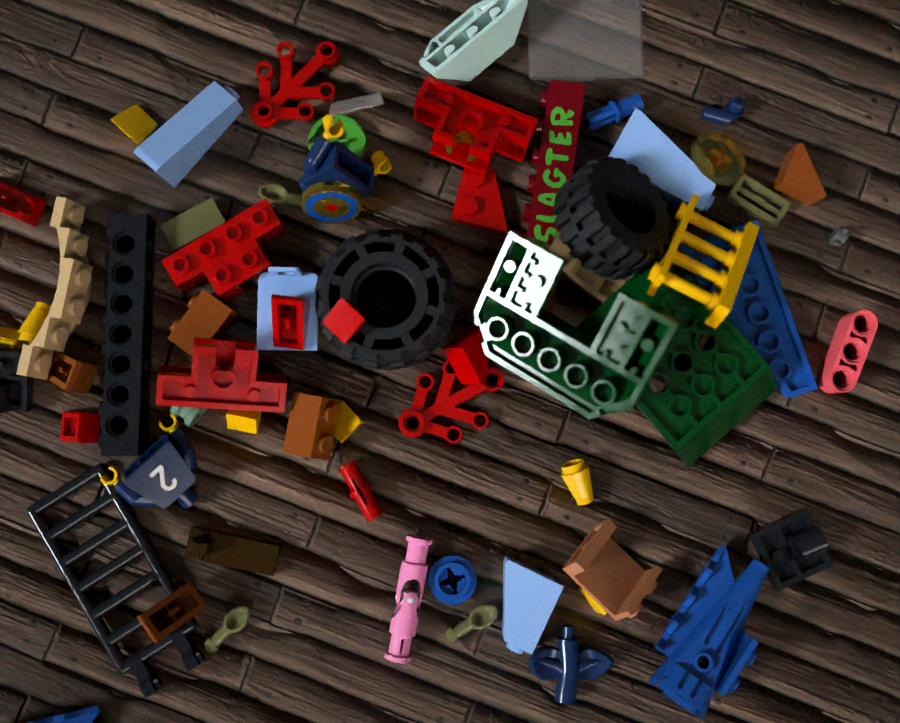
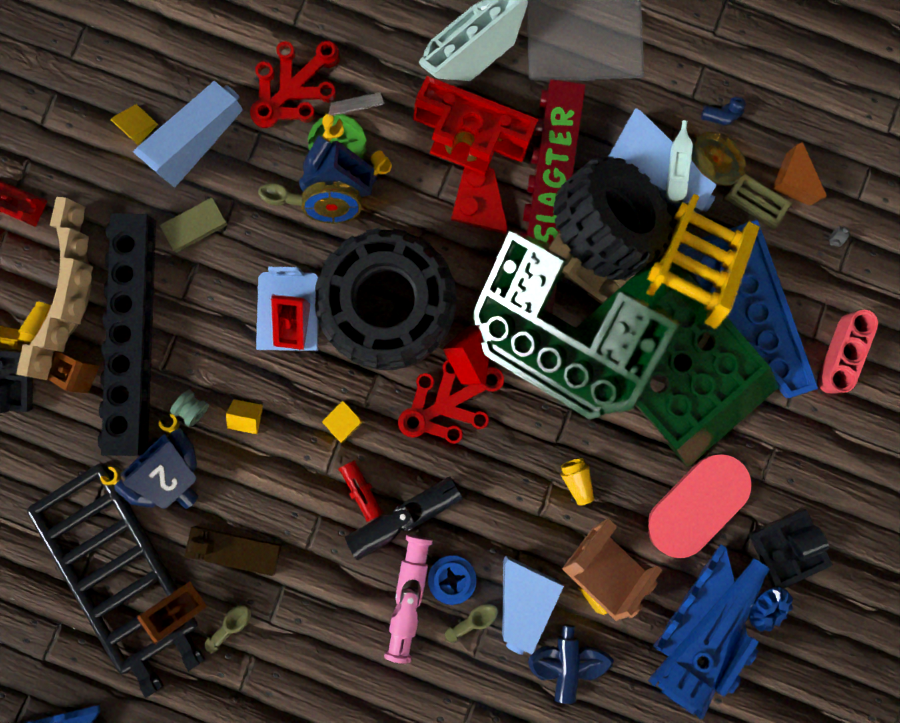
(80, 427): red slope -> none
(204, 319): dark orange brick -> none
(222, 378): red piece -> none
(228, 252): red piece -> none
(311, 426): dark orange brick -> none
(344, 320): red slope -> none
(386, 528): none -> black piece
(613, 111): blue axle -> none
(679, 166): none -> light aqua piece
(699, 505): none -> coral tile
(770, 609): none -> blue gear

